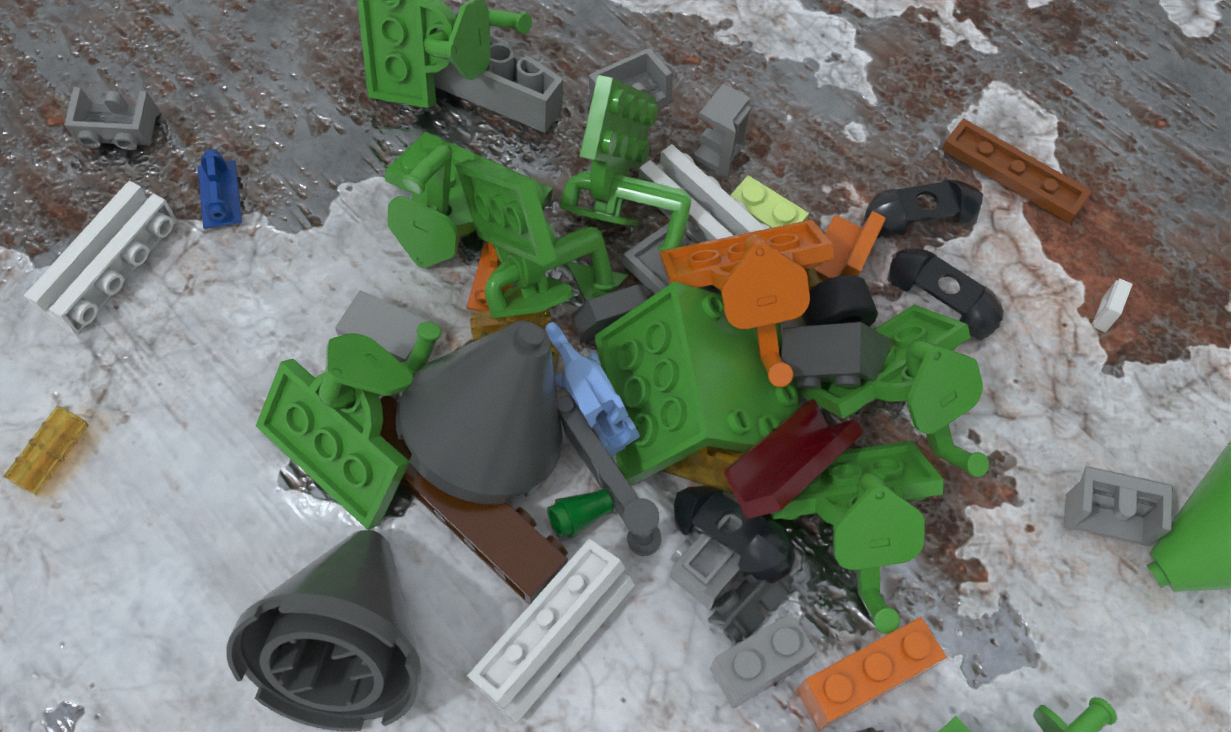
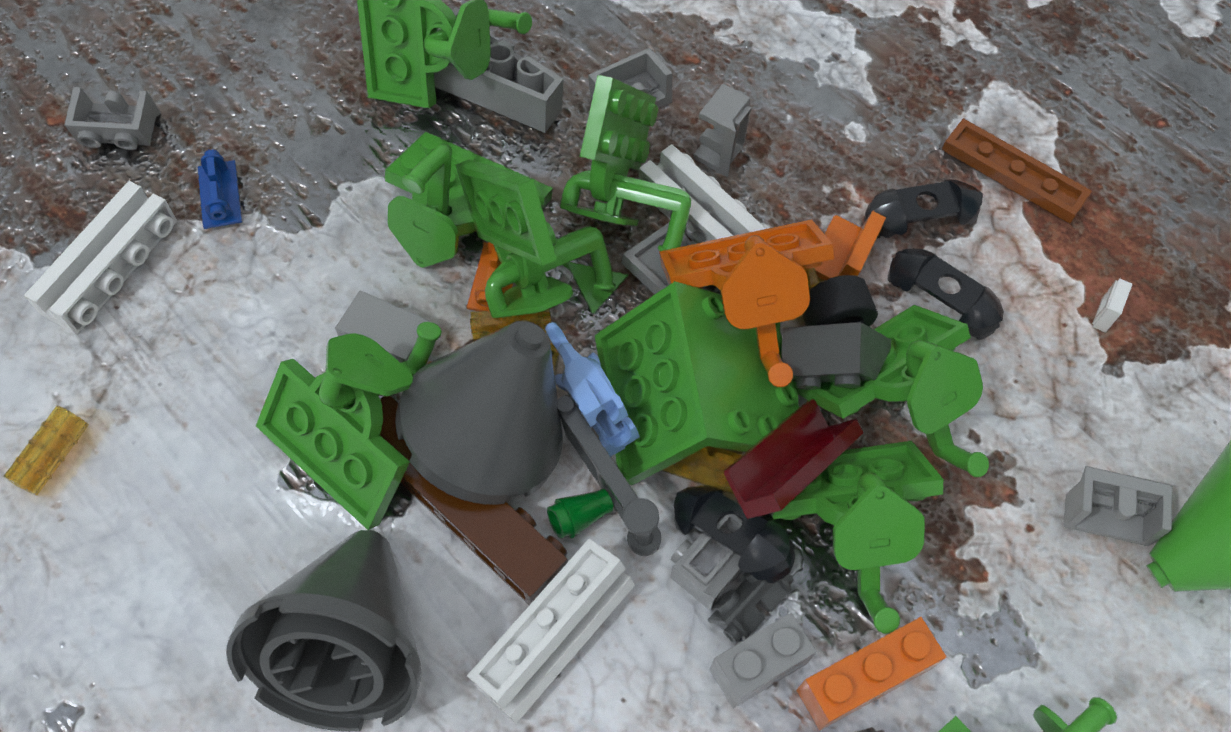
(604, 310): dark grey piece -> none
(767, 205): yellowish green plate -> none

